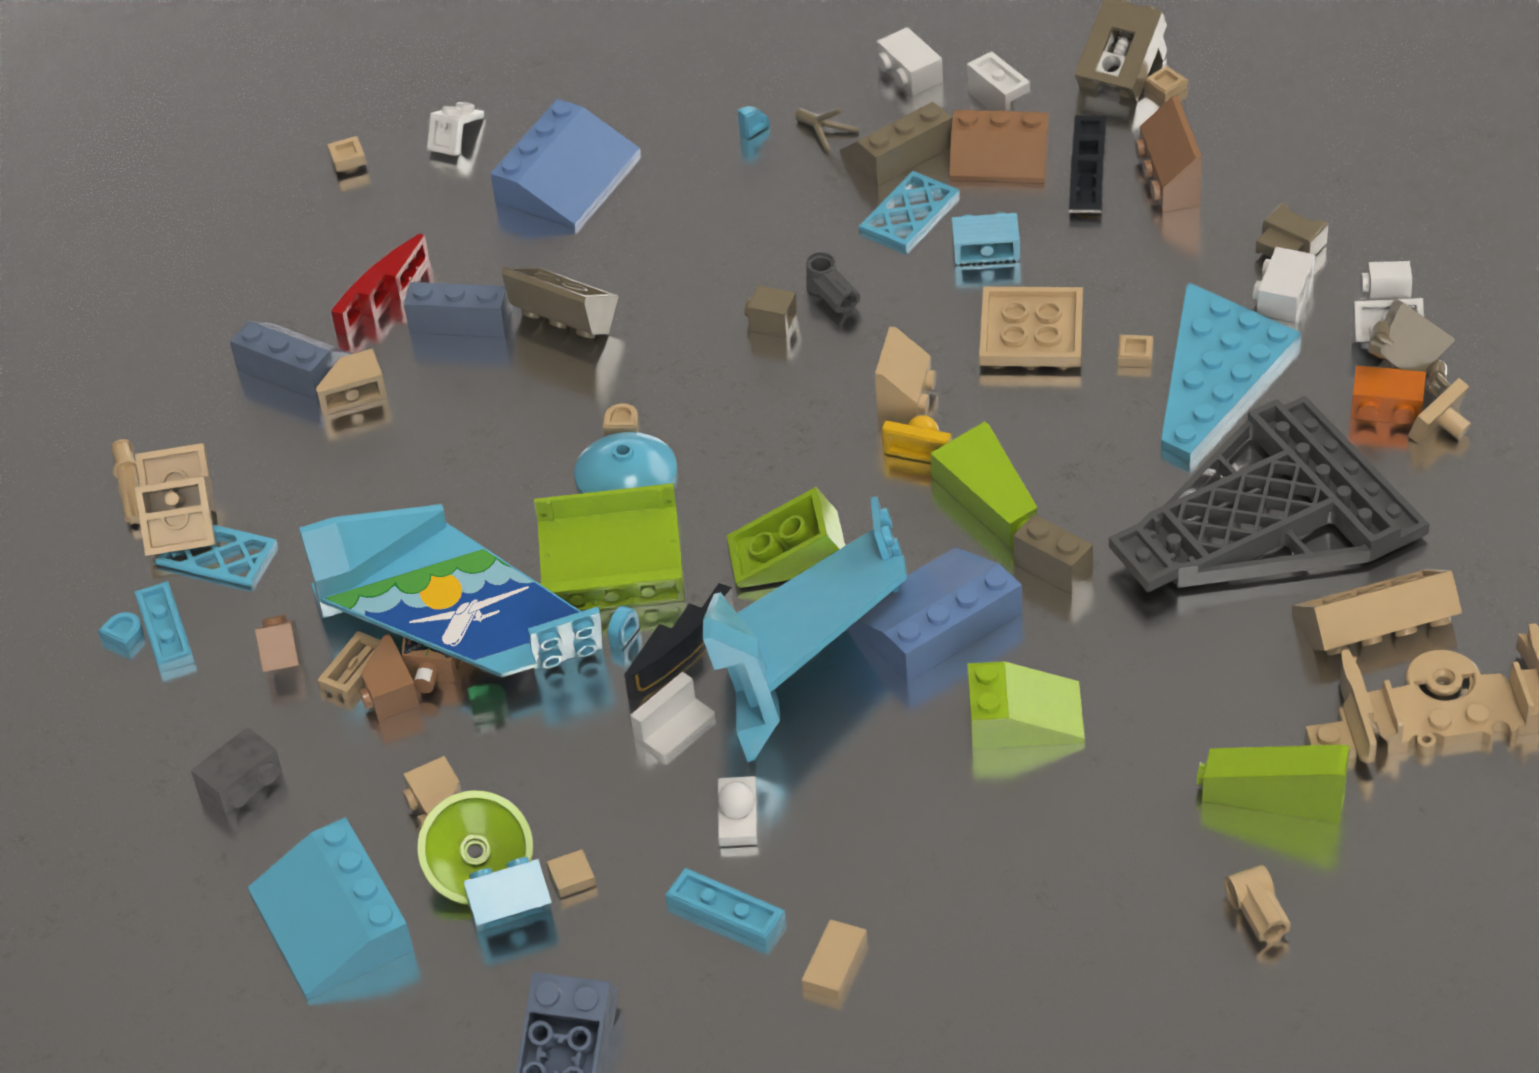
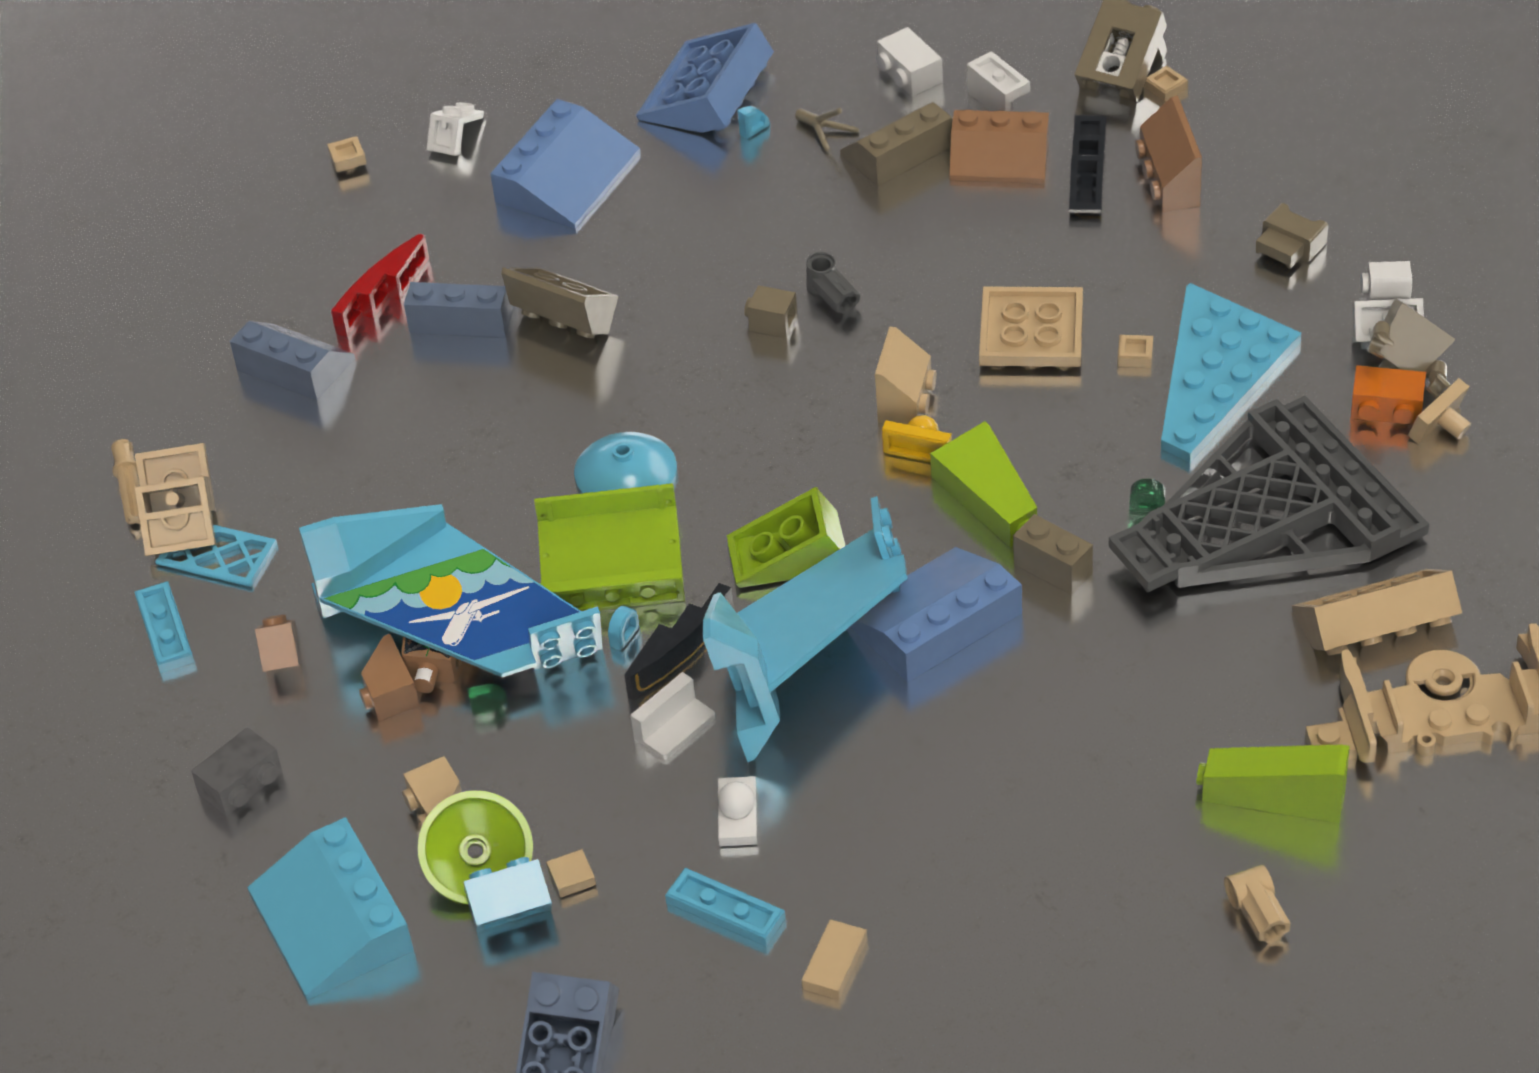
(122, 630): medium azure tile -> none
(351, 383): tan slope -> none
(351, 679): tan tile -> none
(620, 418): tan tile -> none
(708, 80): none -> medium blue slope
(918, 227): medium azure window -> none
(986, 238): medium azure brick -> none
(1022, 707): lime slope -> none
(1146, 495): none -> clear green tile
(1284, 284): white brick -> none

